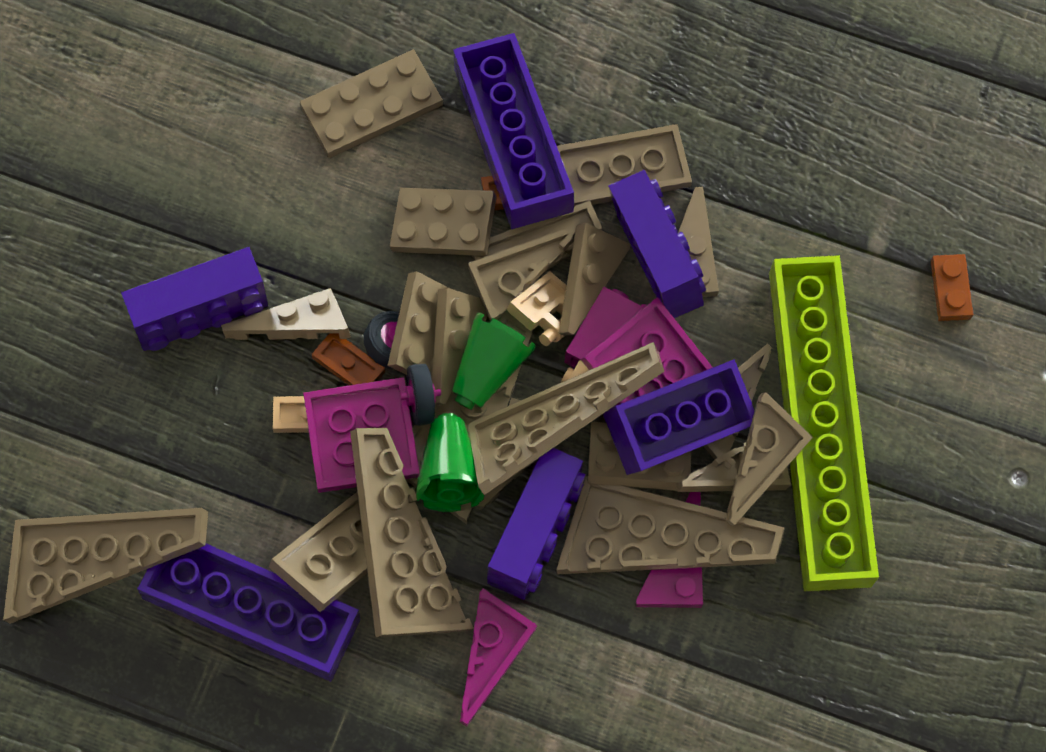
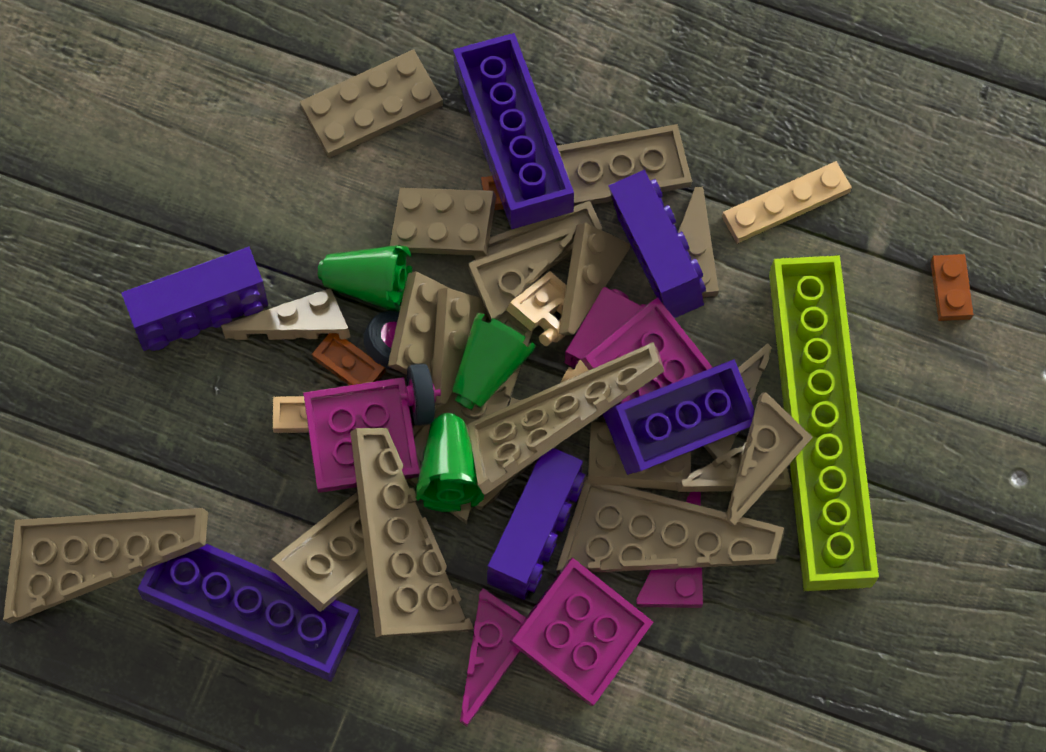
(368, 274): none -> green cone
(581, 632): none -> magenta plate
(786, 202): none -> tan plate

